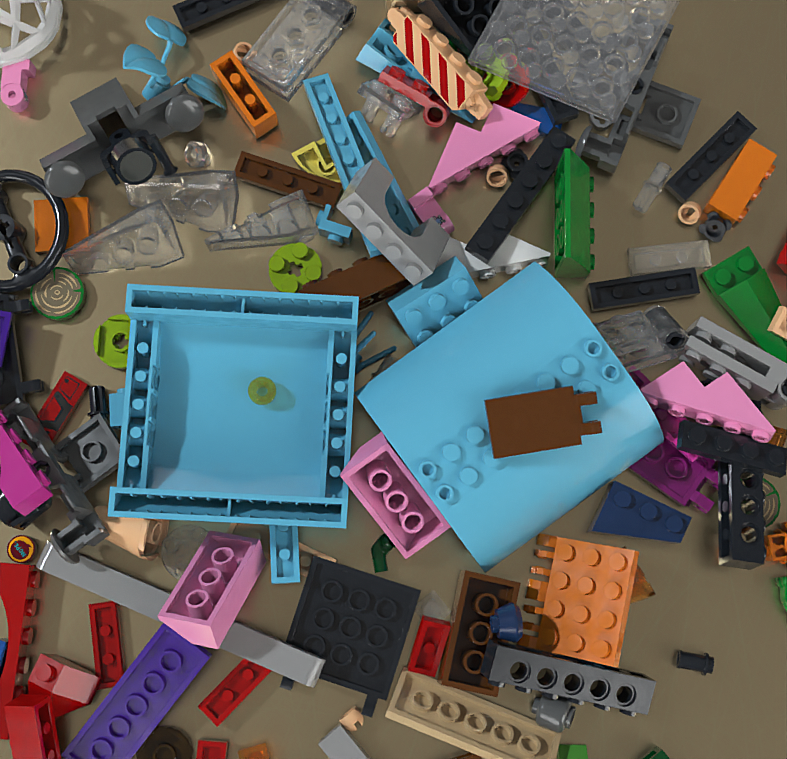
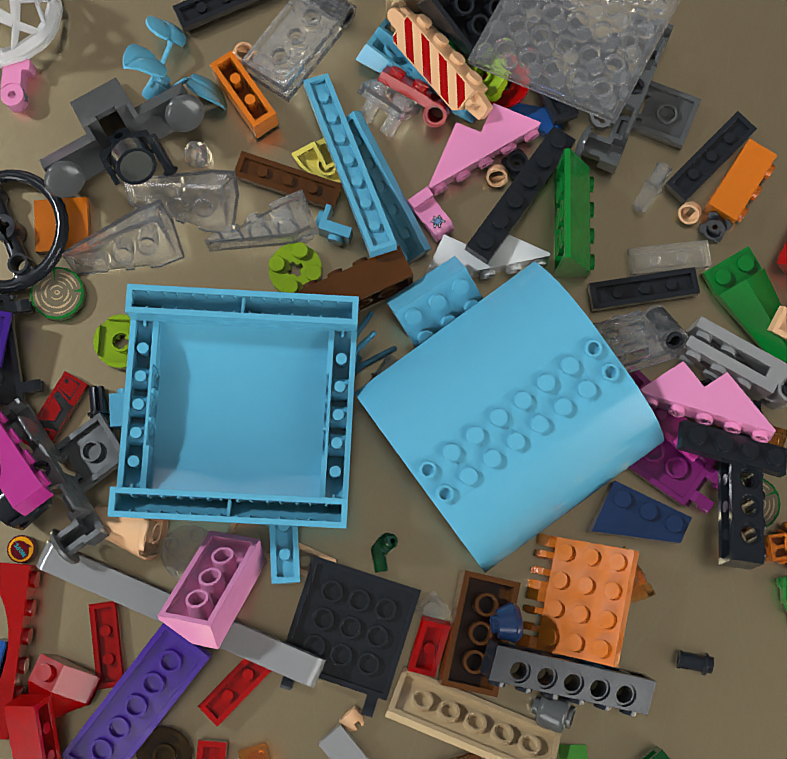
(258, 383): clear yellow plate -> none
(365, 207): light grey arch -> none
(393, 496): bright pink slope -> none
(538, 421): reddish brown tile -> none

